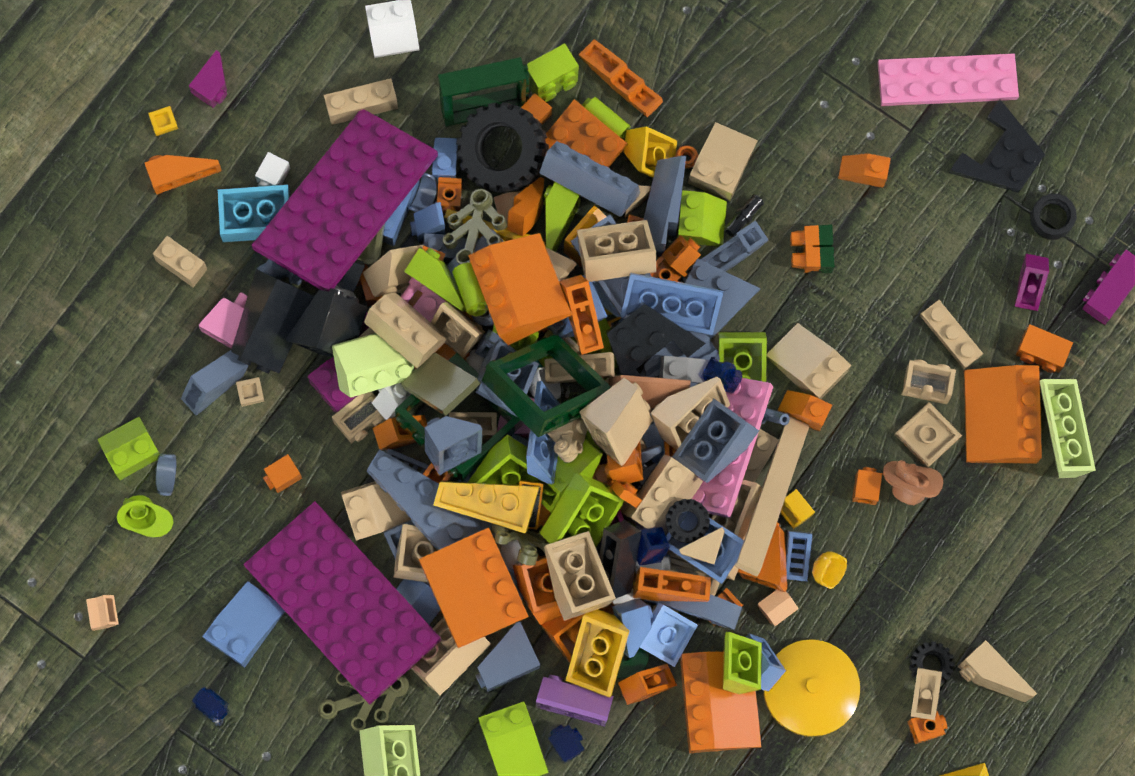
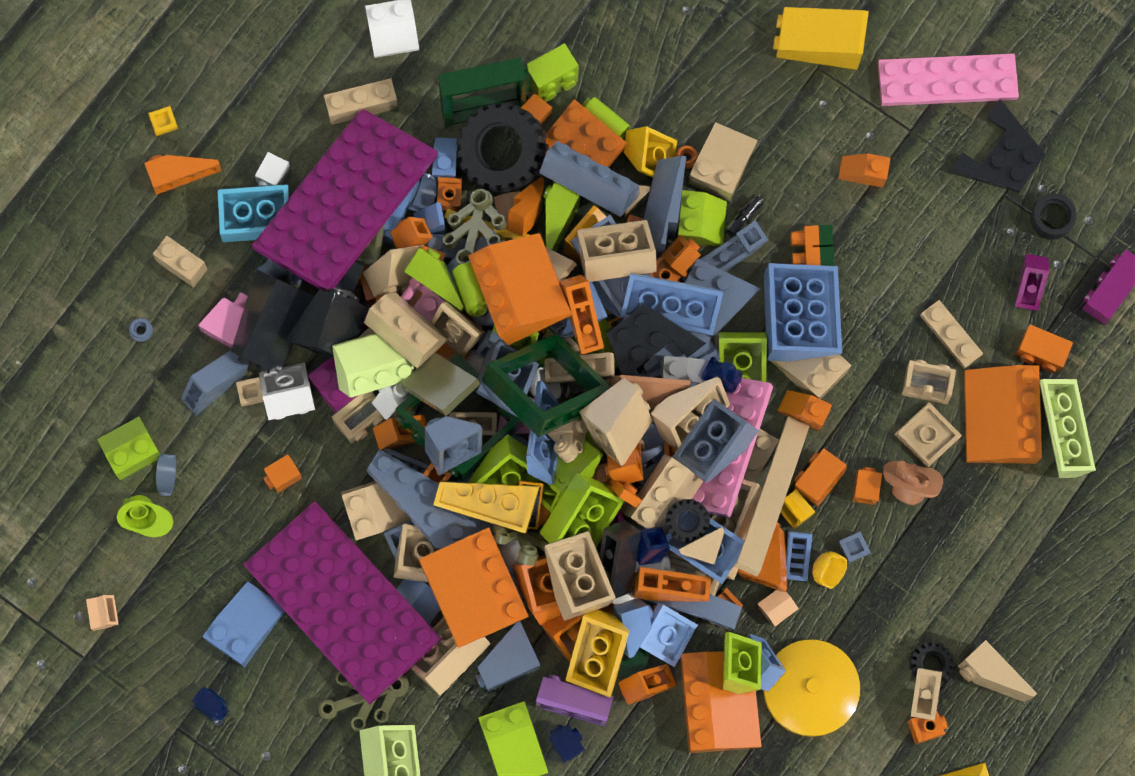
(141, 322): none -> sand blue plate
(210, 82): magenta slope -> none
(286, 391): none -> white slope
(411, 233): none -> orange brick
(620, 78): orange slope -> none
(776, 417): sand blue arm -> none
(802, 312): none -> medium blue slope
(820, 477): none -> orange brick
(821, 36): none -> yellow slope
(854, 547): none -> sand blue plate

